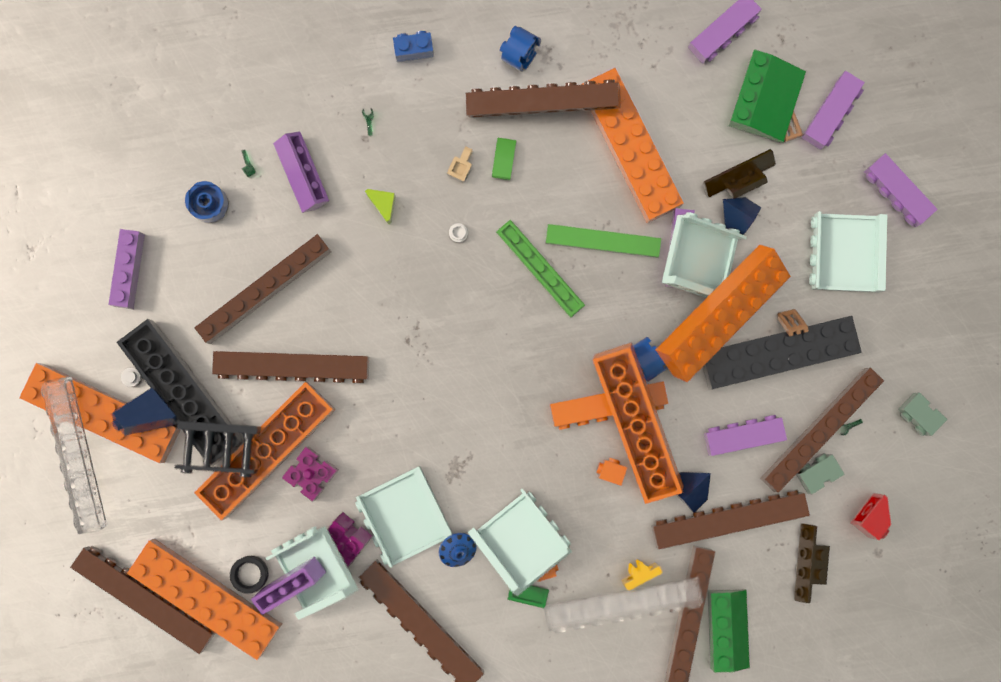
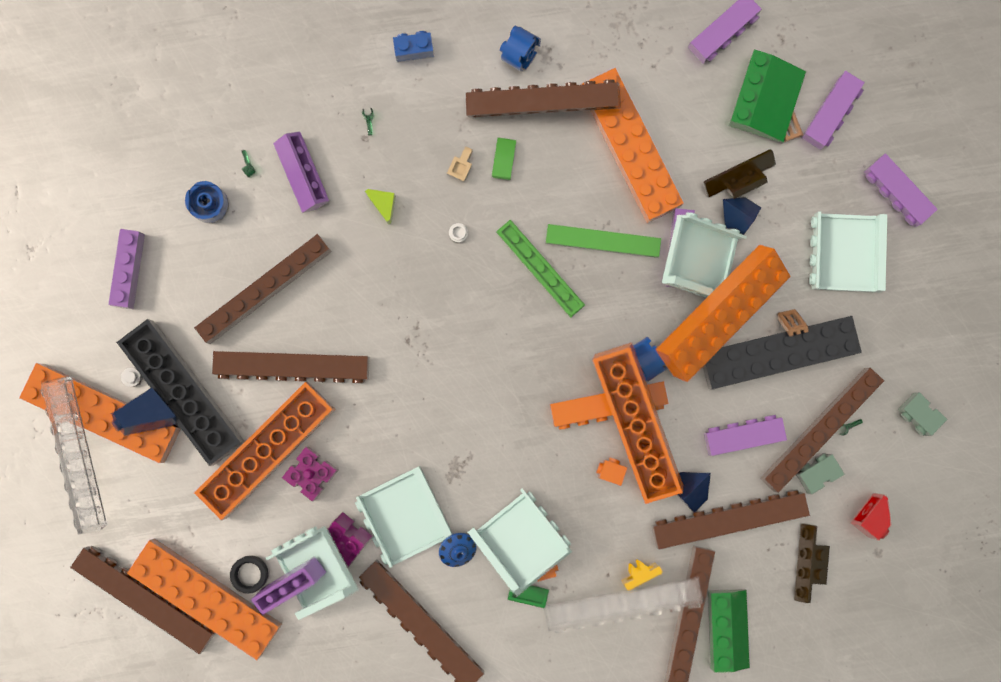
(209, 430): black fence -> none

